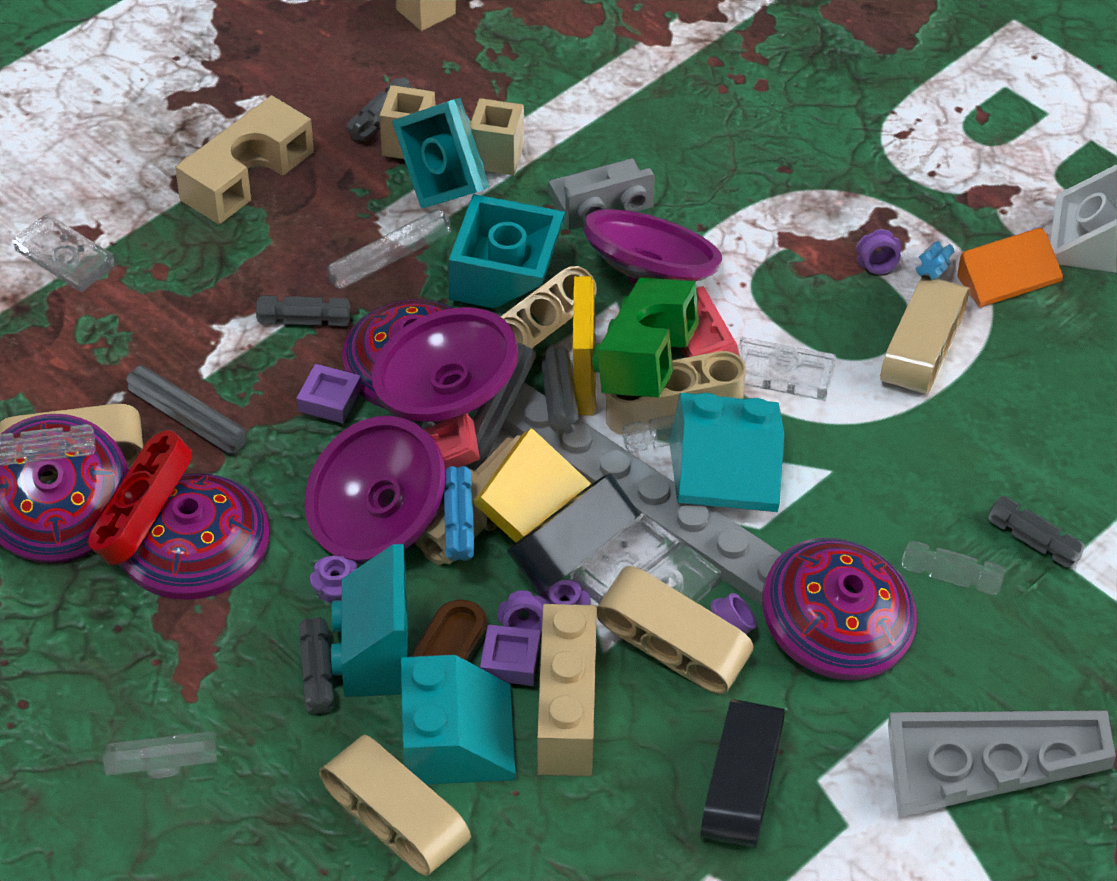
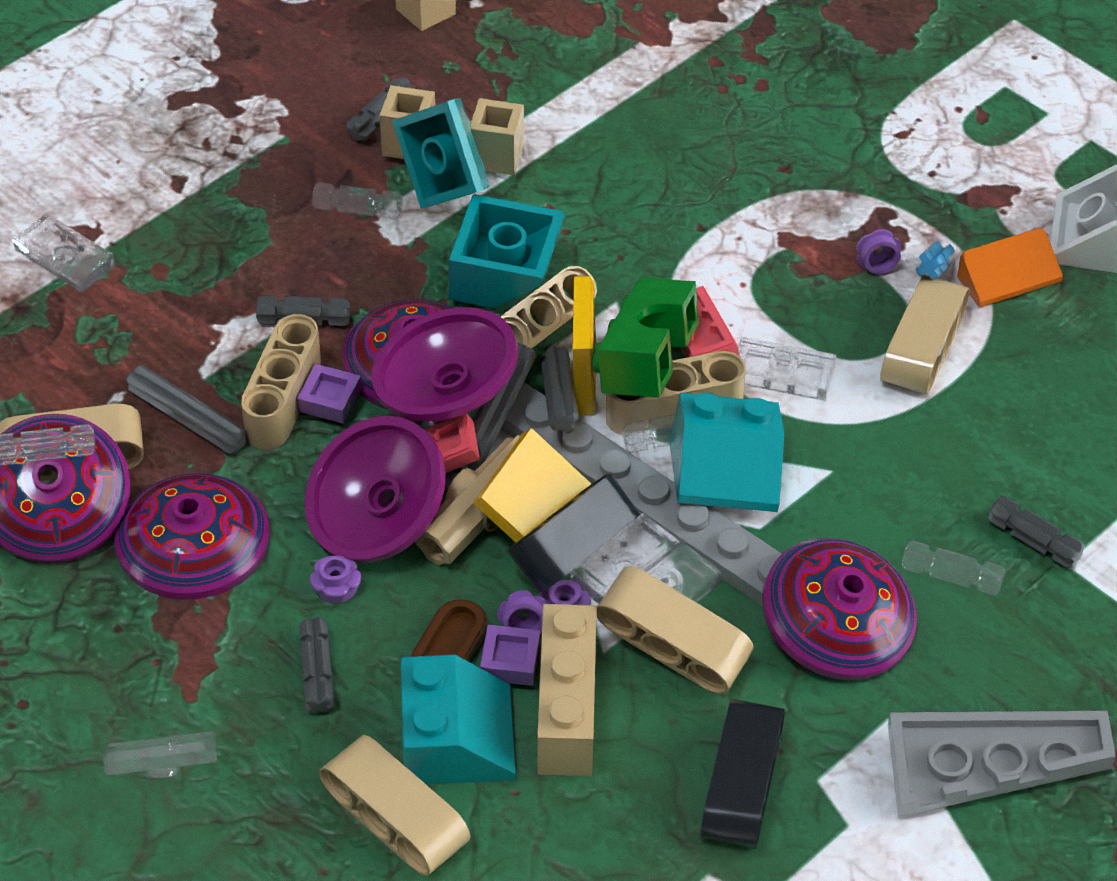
(129, 519): red beam -> none
(216, 175): tan arch -> none
(283, 368): none -> tan beam
(357, 200): none -> clear axle
(372, 626): teal slope -> none
(388, 249): clear axle -> none
(458, 514): dark azure axle -> none
(602, 188): light grey bracket -> none
(650, 246): magenta dish -> none
(735, 611): medium lavender plate -> none

